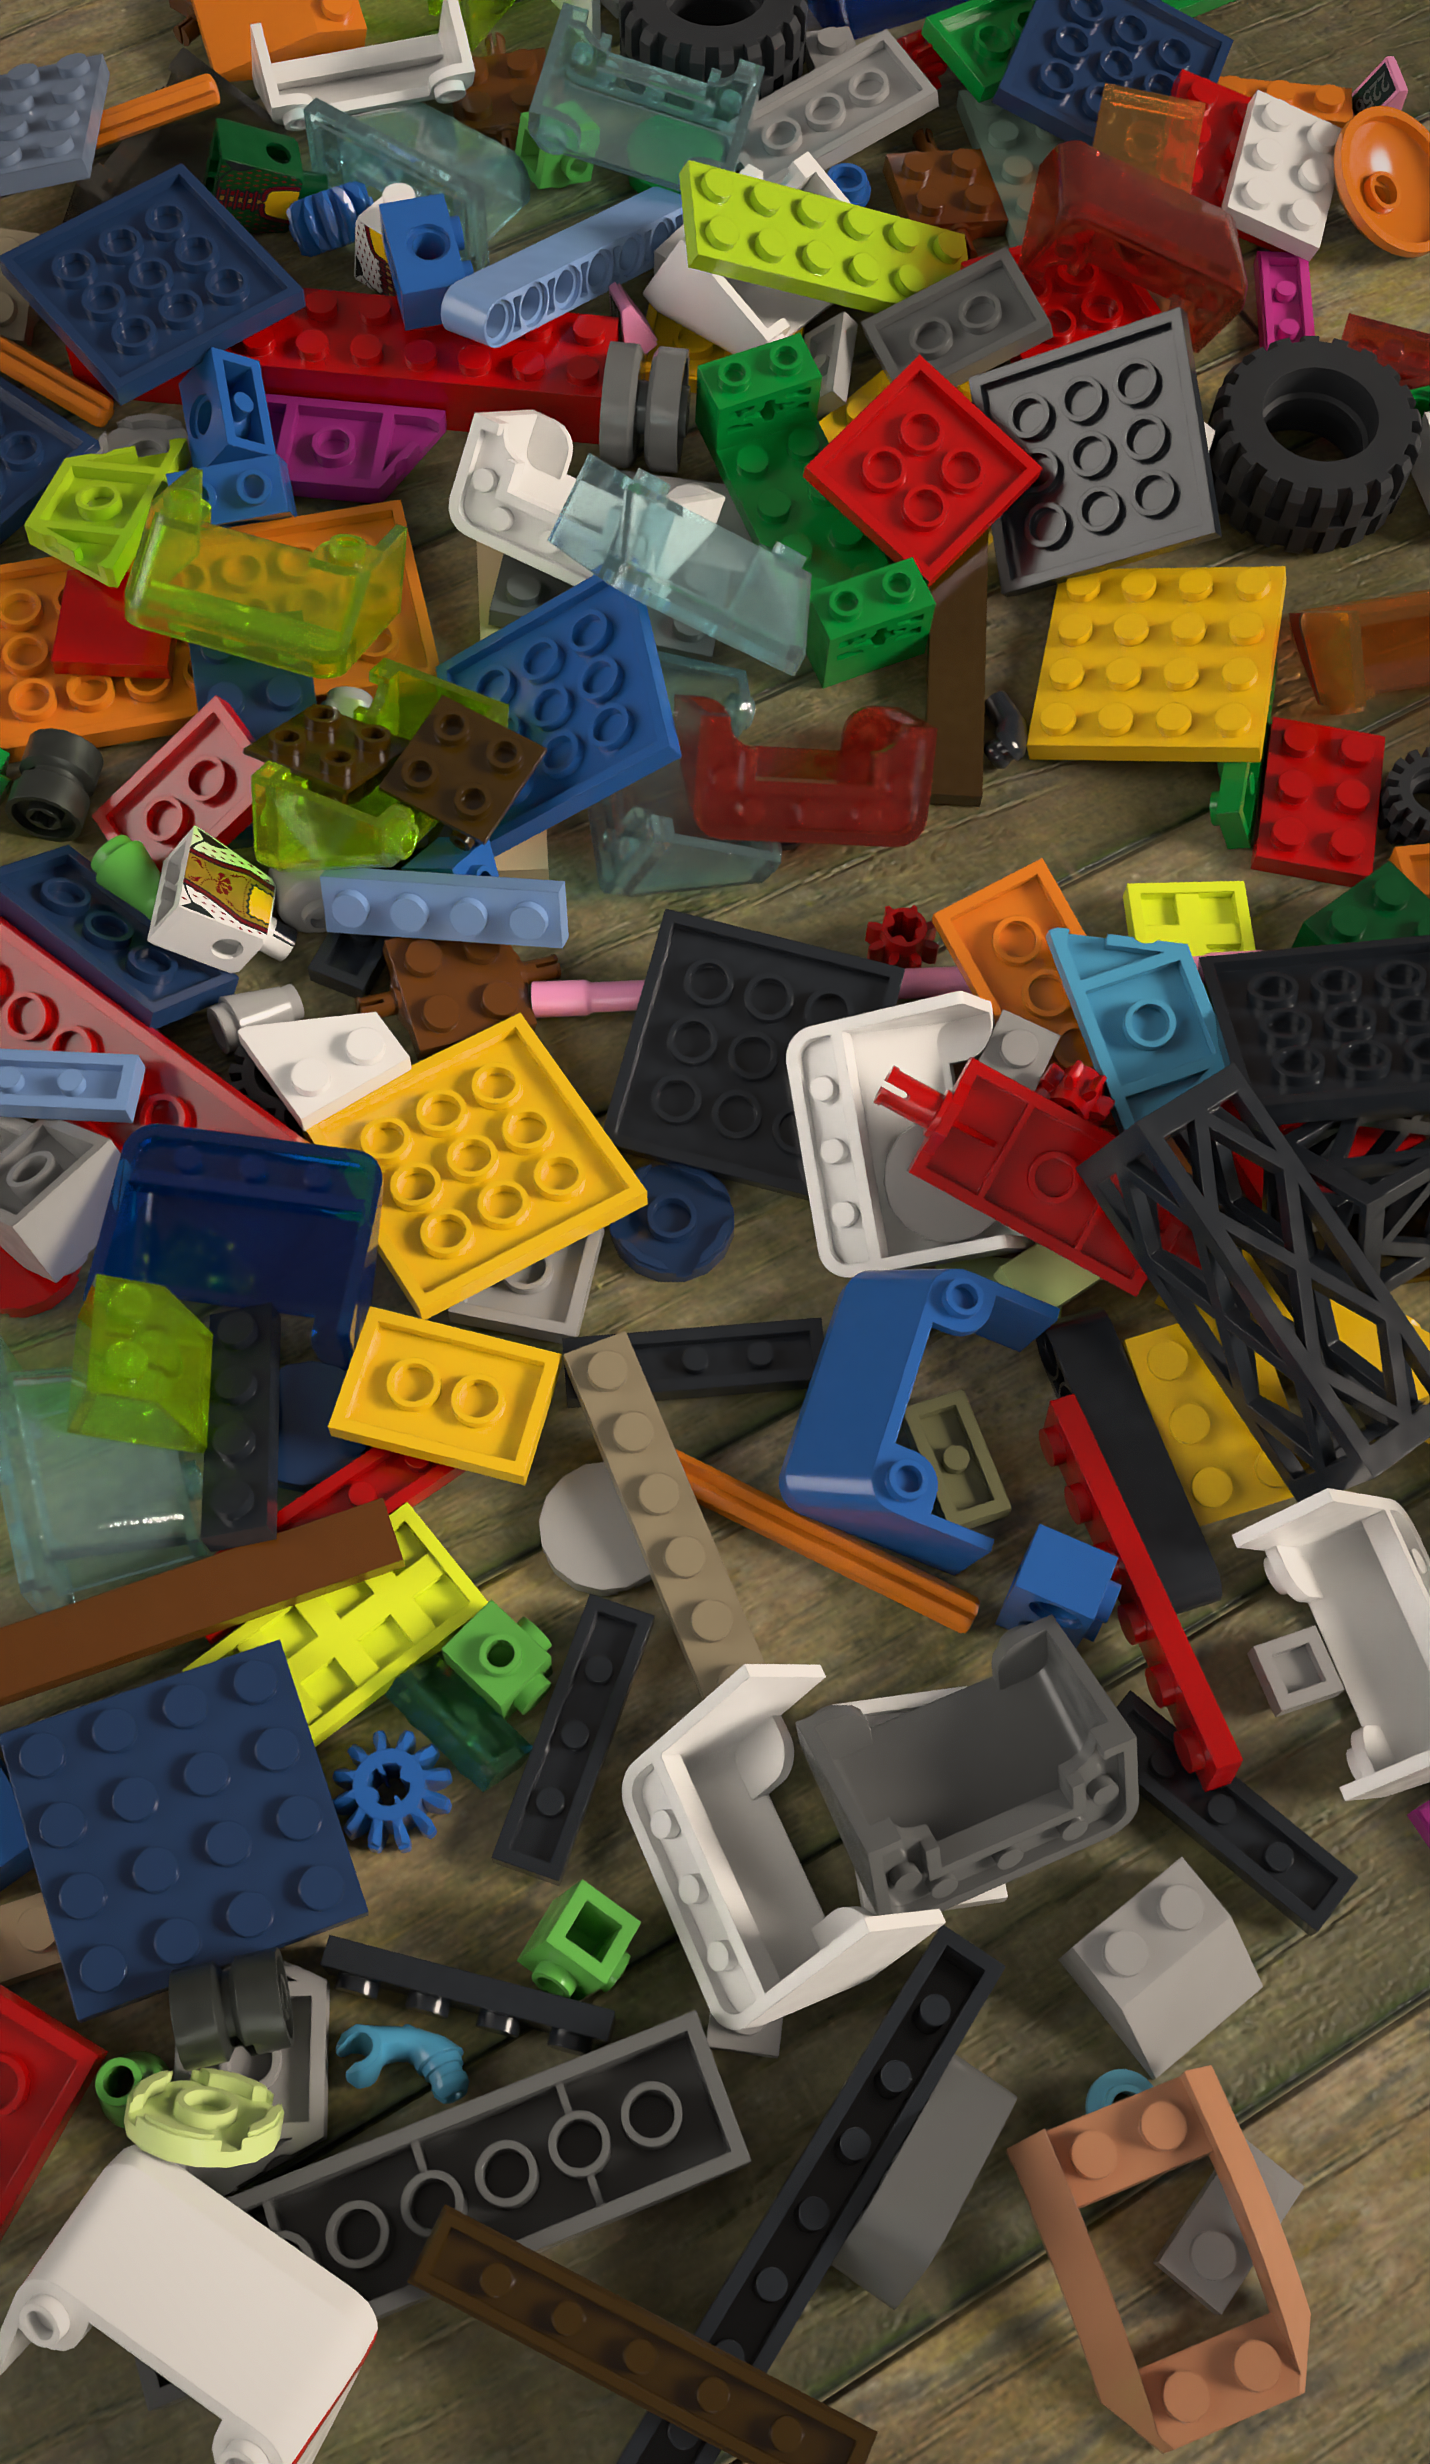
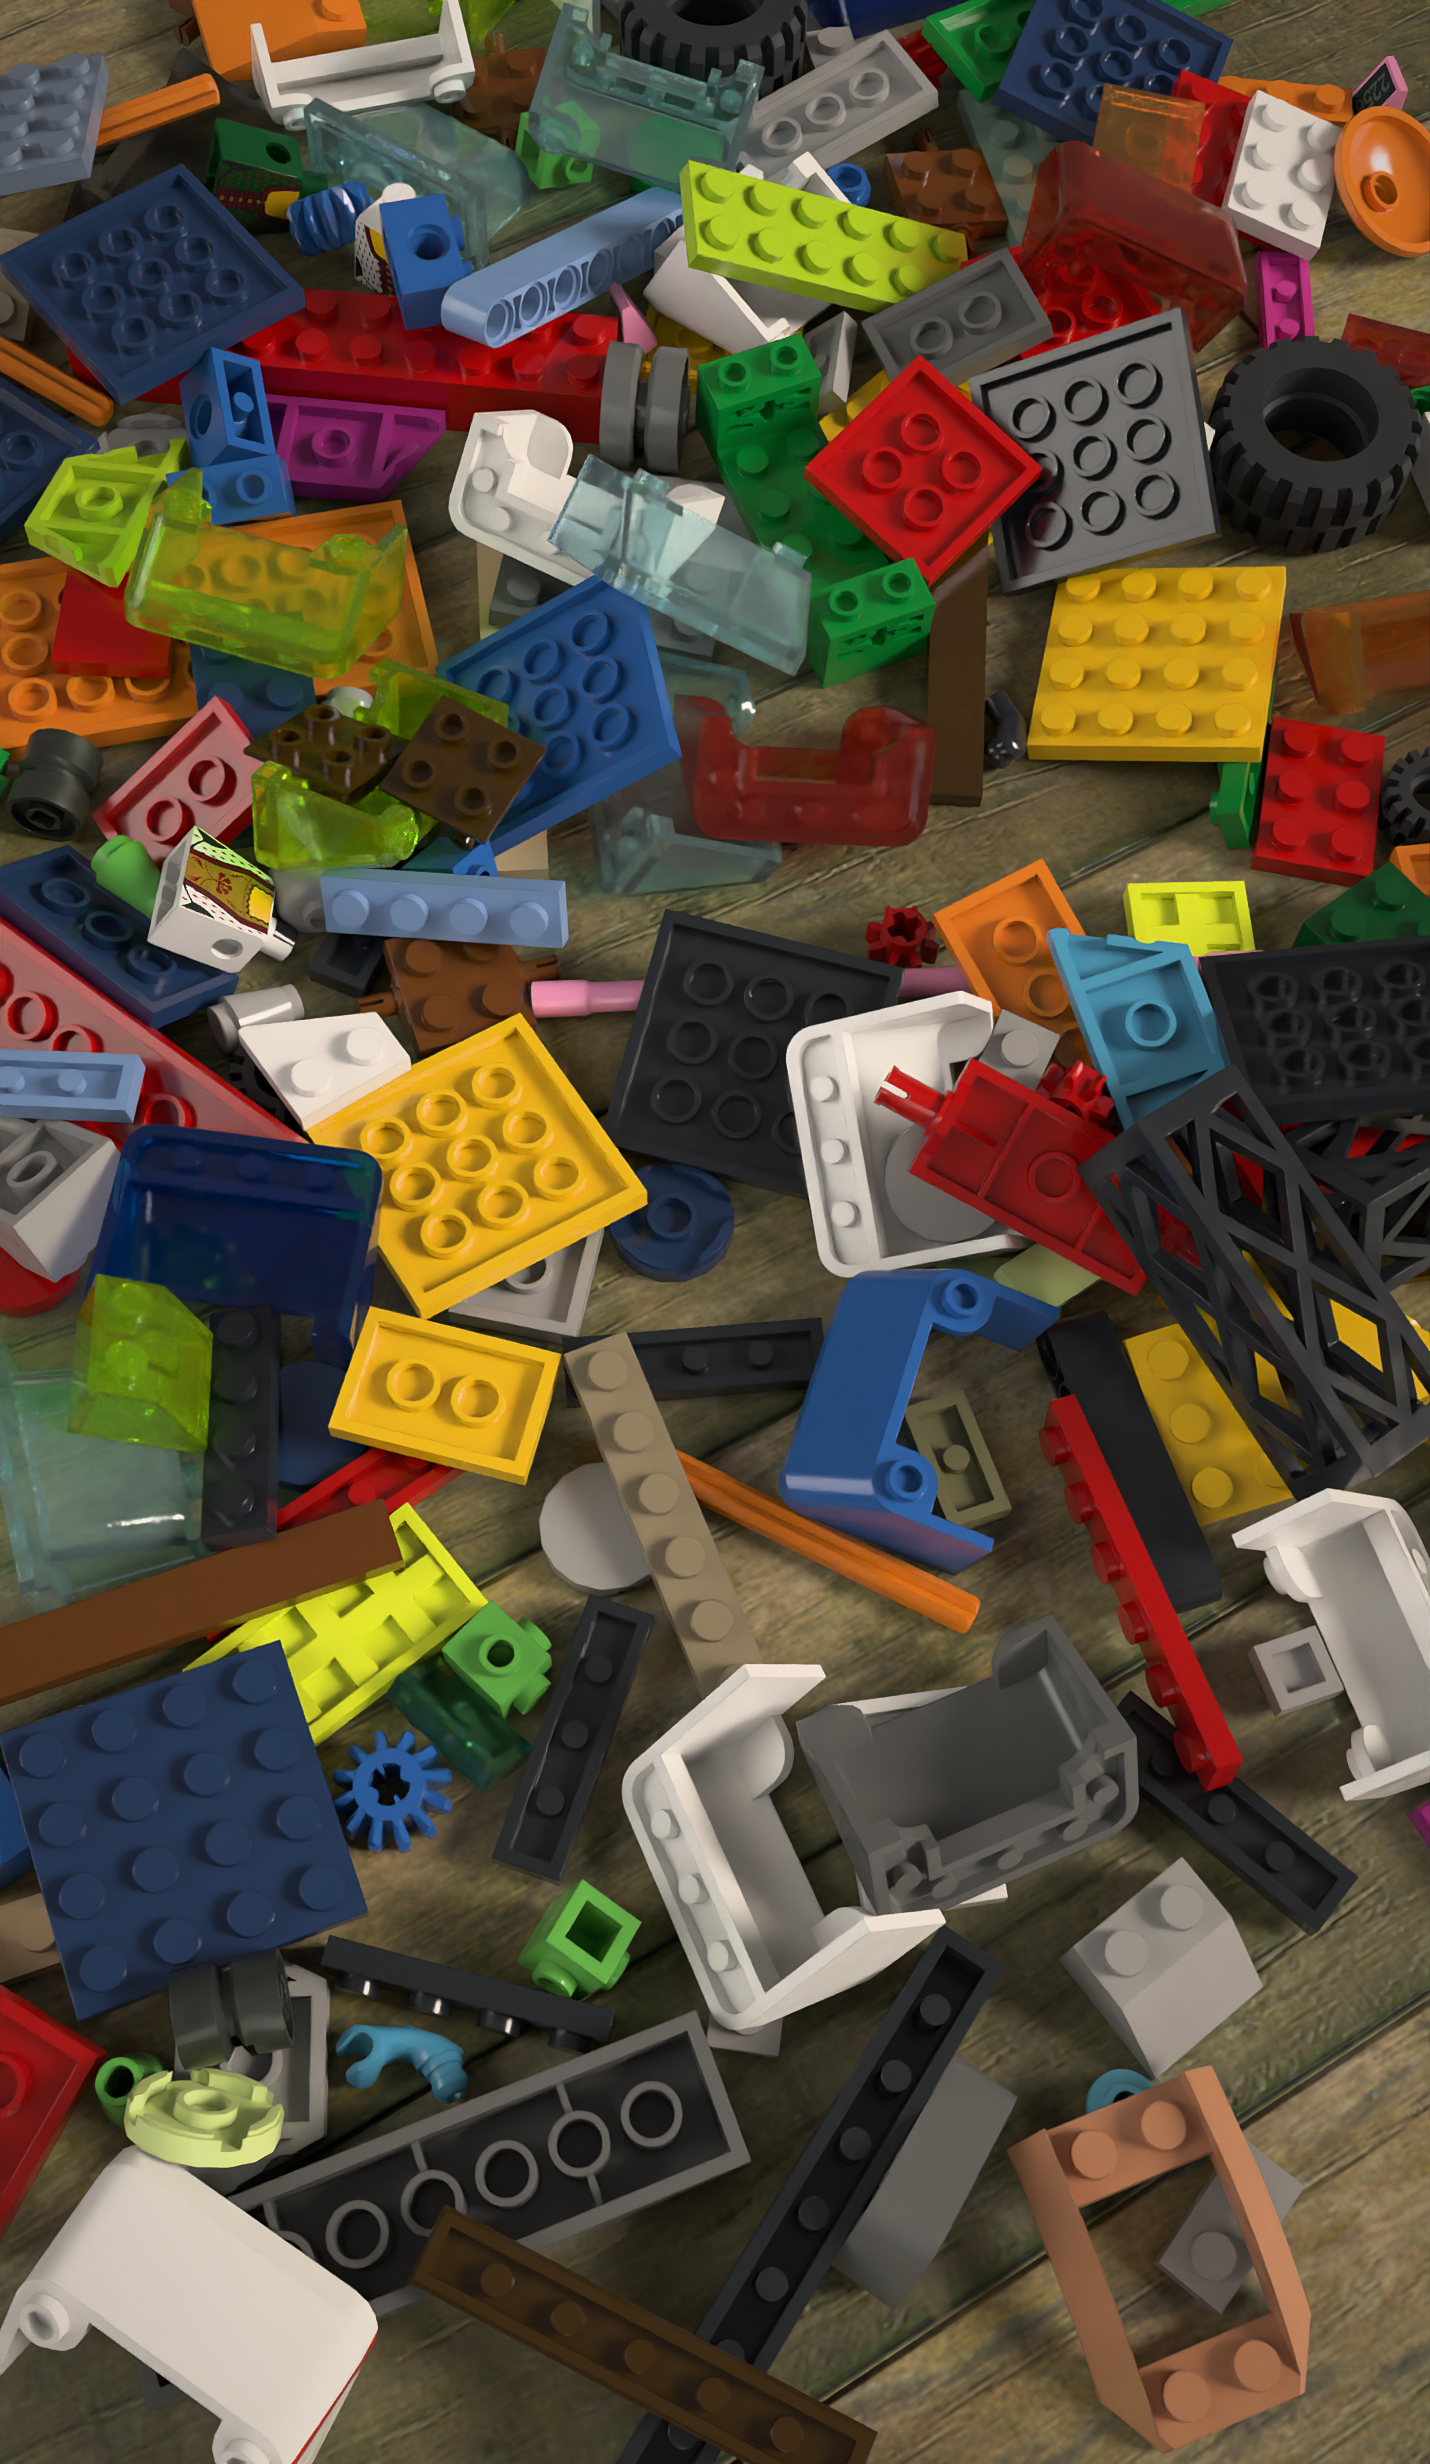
(1064, 1581): blue brick -> none

